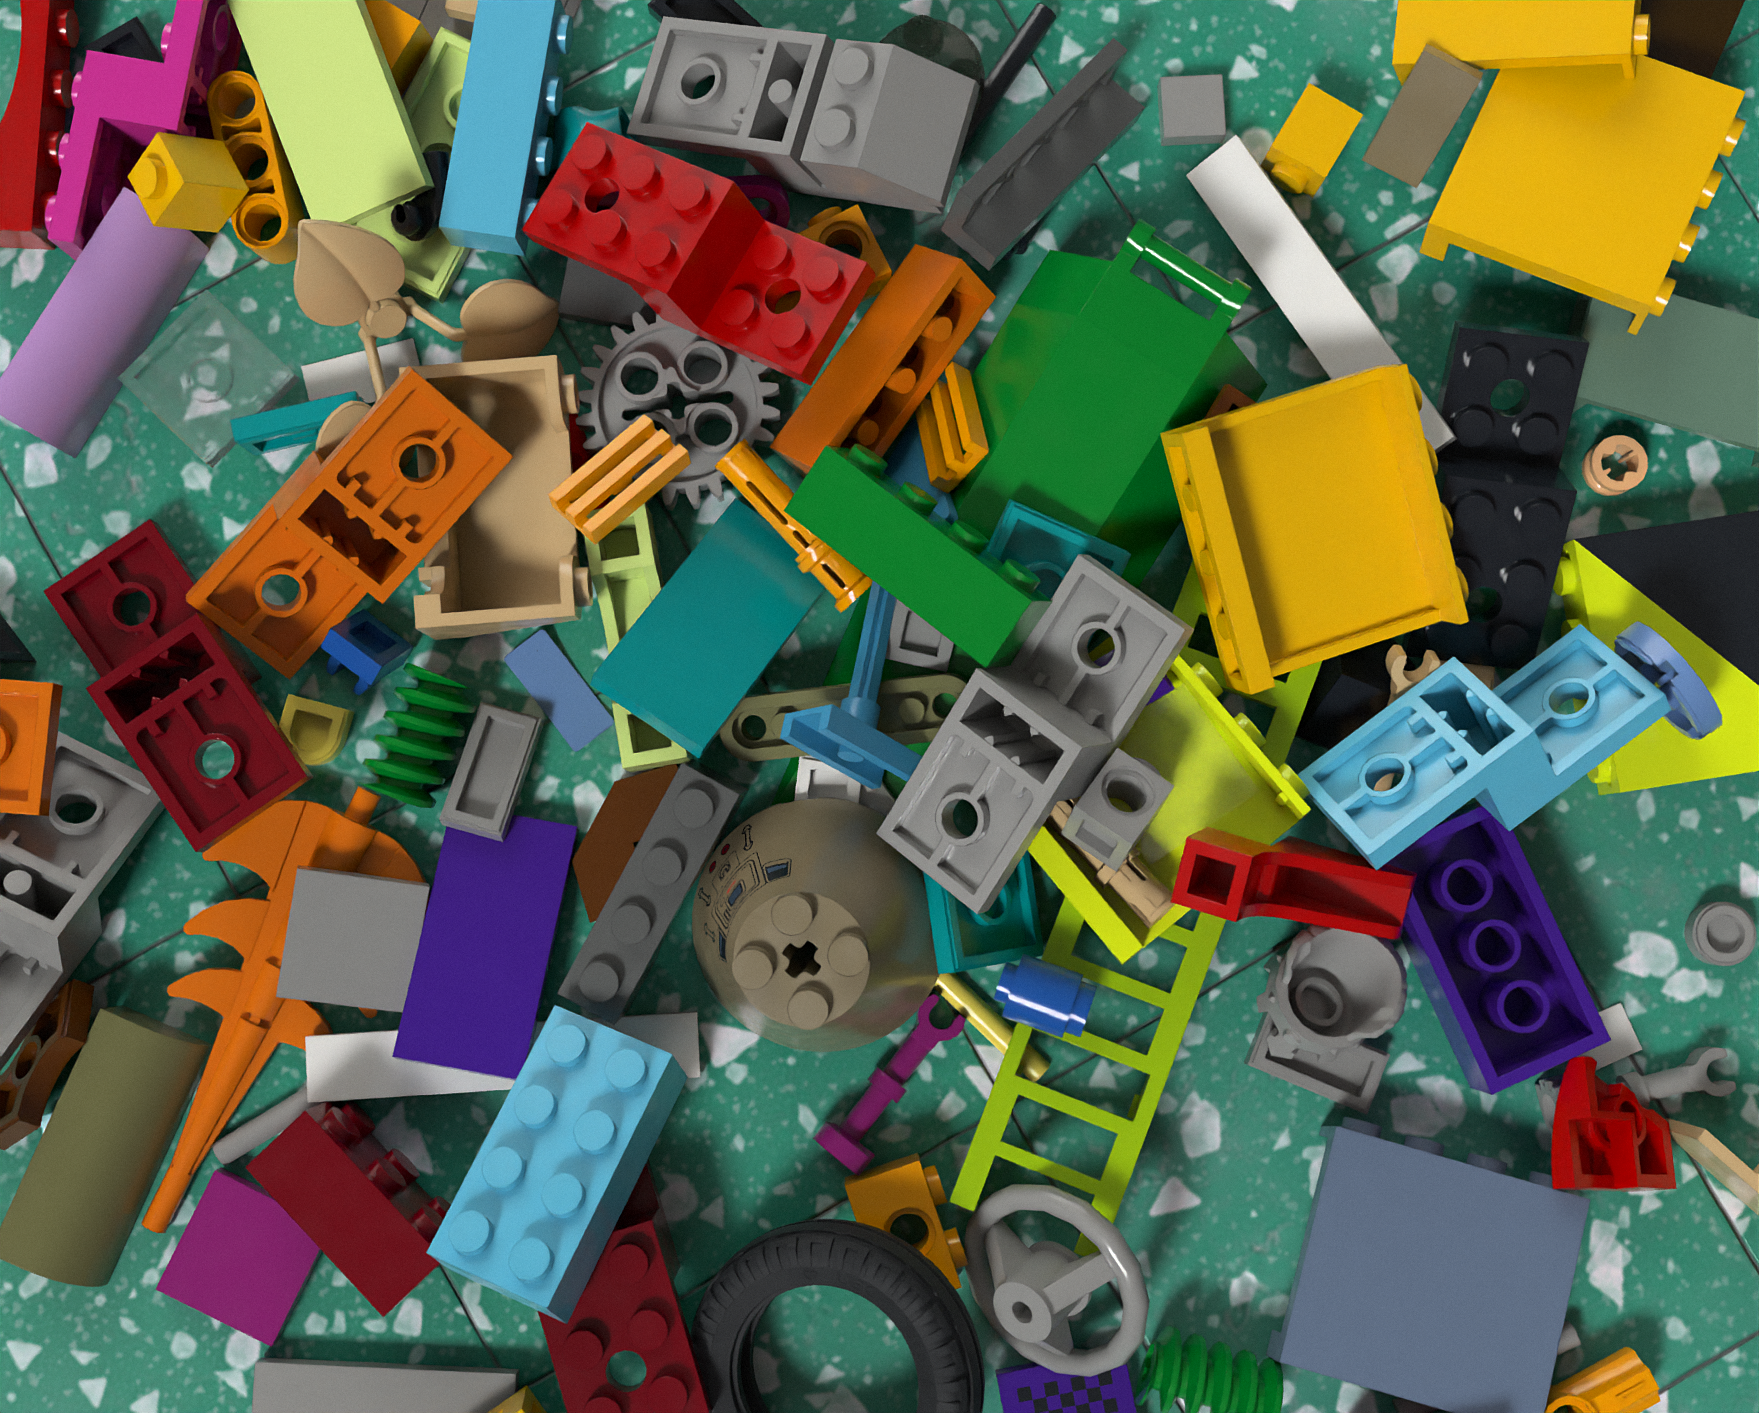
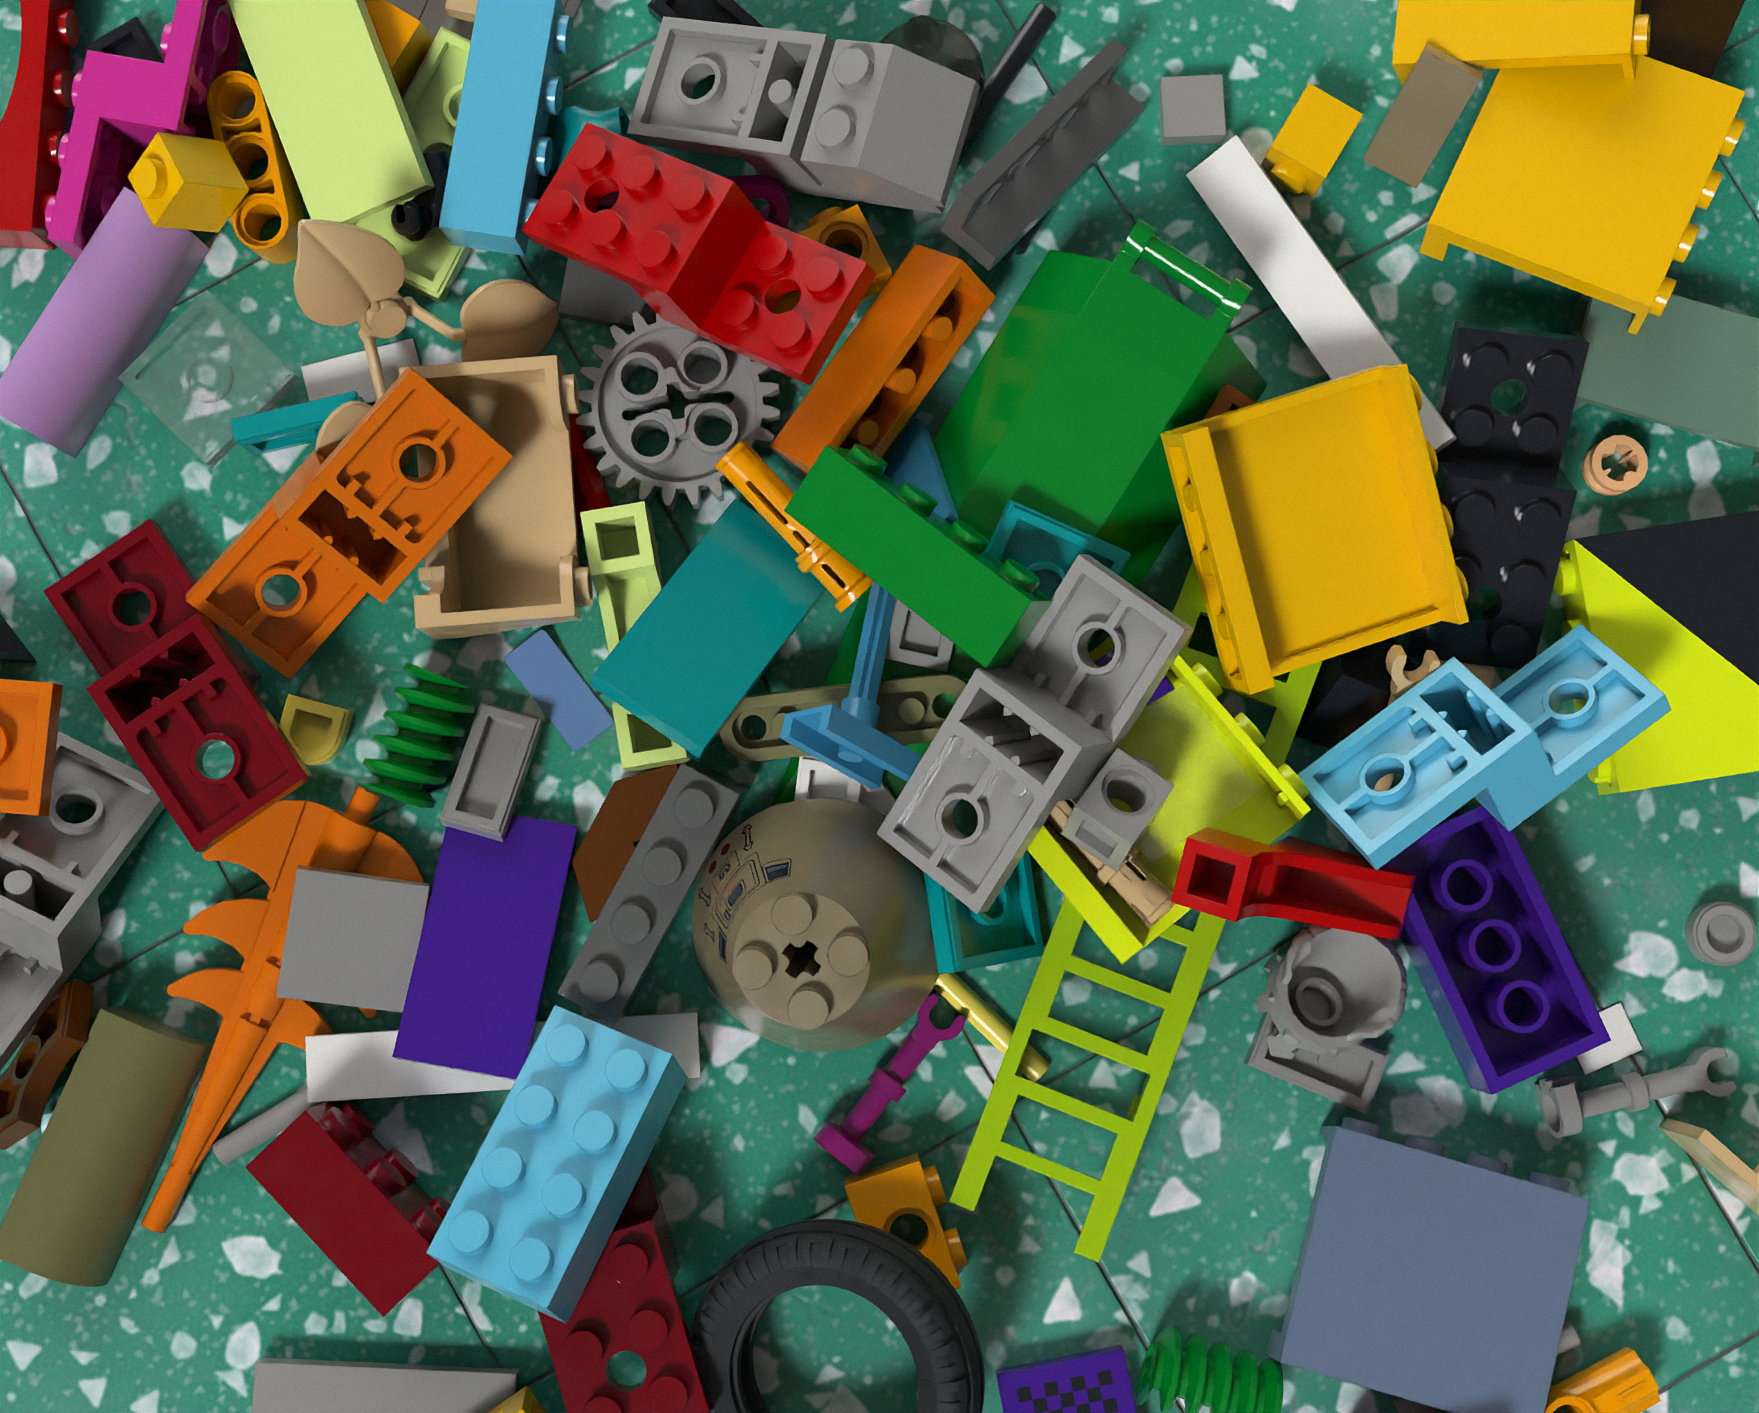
(241, 1259): magenta tile -> none
(364, 648): blue tile -> none
(612, 472): light orange tile -> none
(942, 434): light orange tile -> none
(1035, 1288): light grey piece -> none
(1045, 996): blue brick -> none
(1607, 1137): red slope -> none
(1690, 701): medium blue tile -> none

